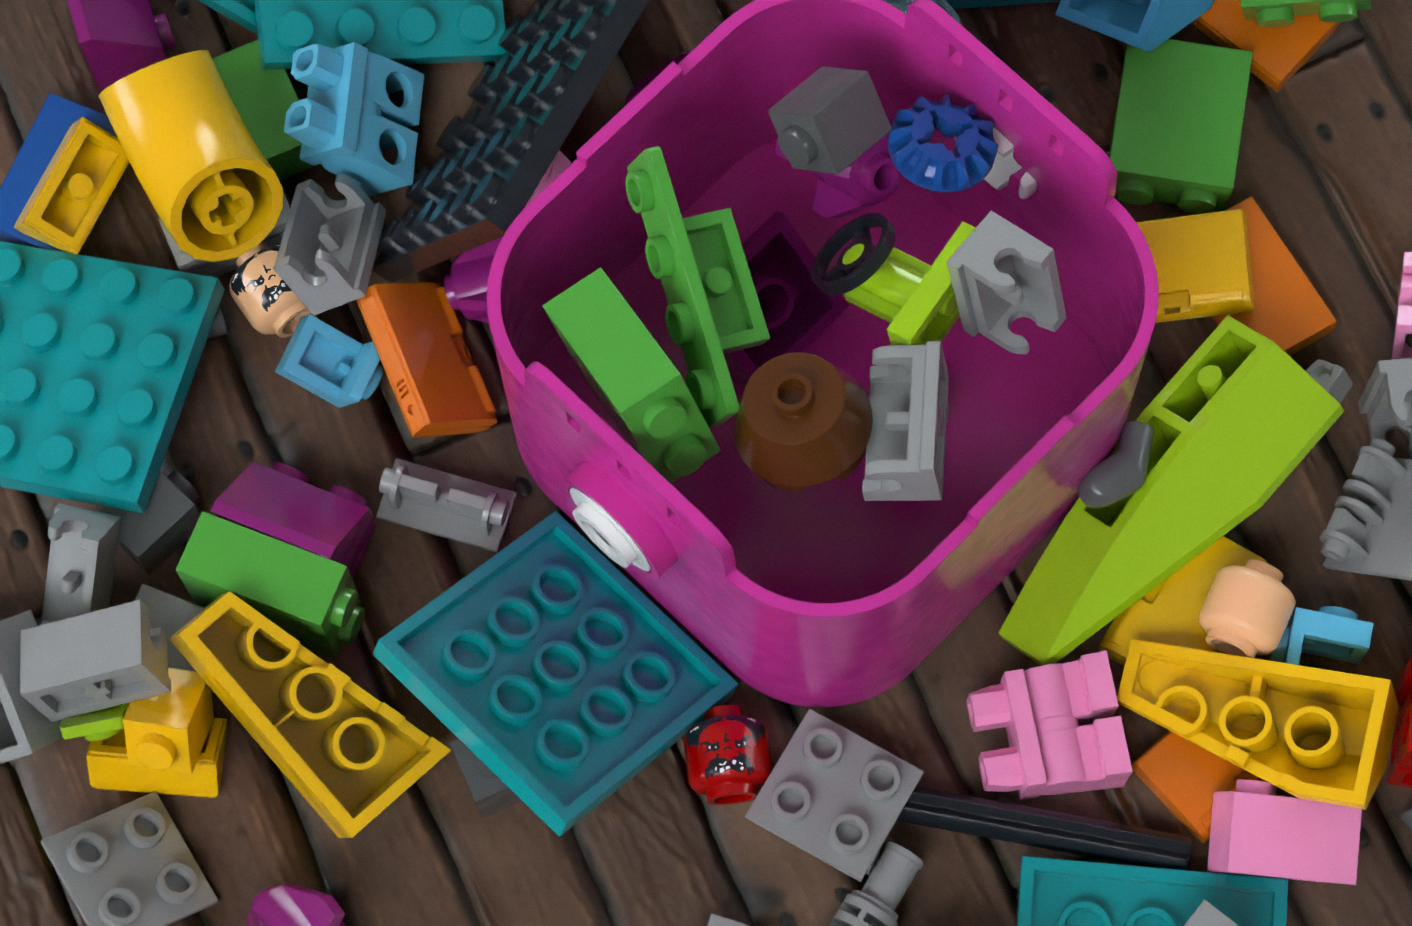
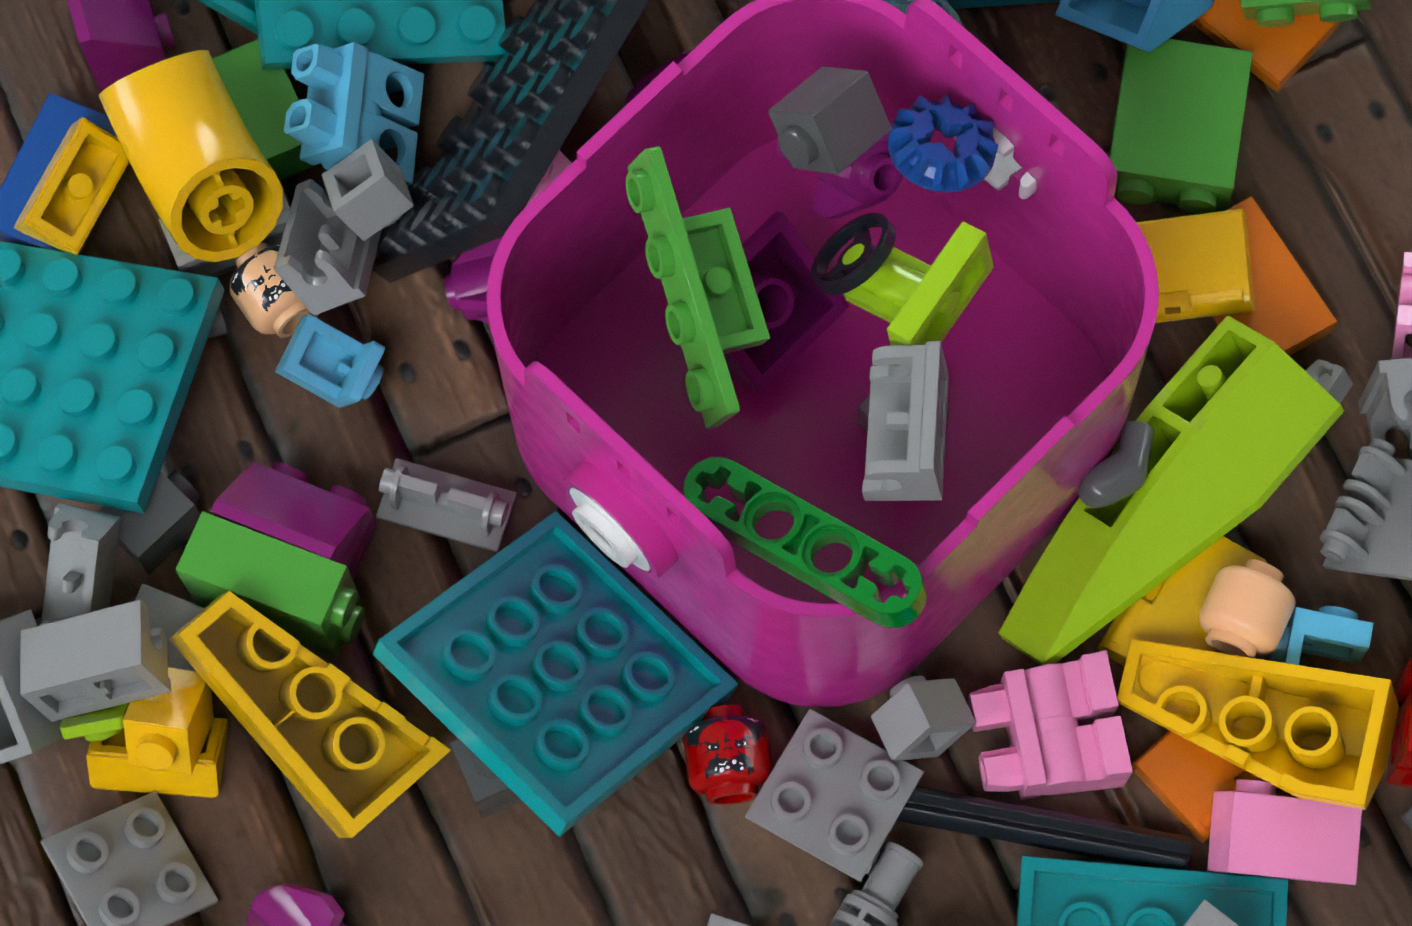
(367, 190): none -> light grey plate
(427, 359): orange piece -> none
(632, 376): bright green brick -> none
(802, 422): reddish brown cone -> none
(809, 533): none -> green beam
(922, 718): none -> light grey plate
(1004, 277): light grey hinge -> none

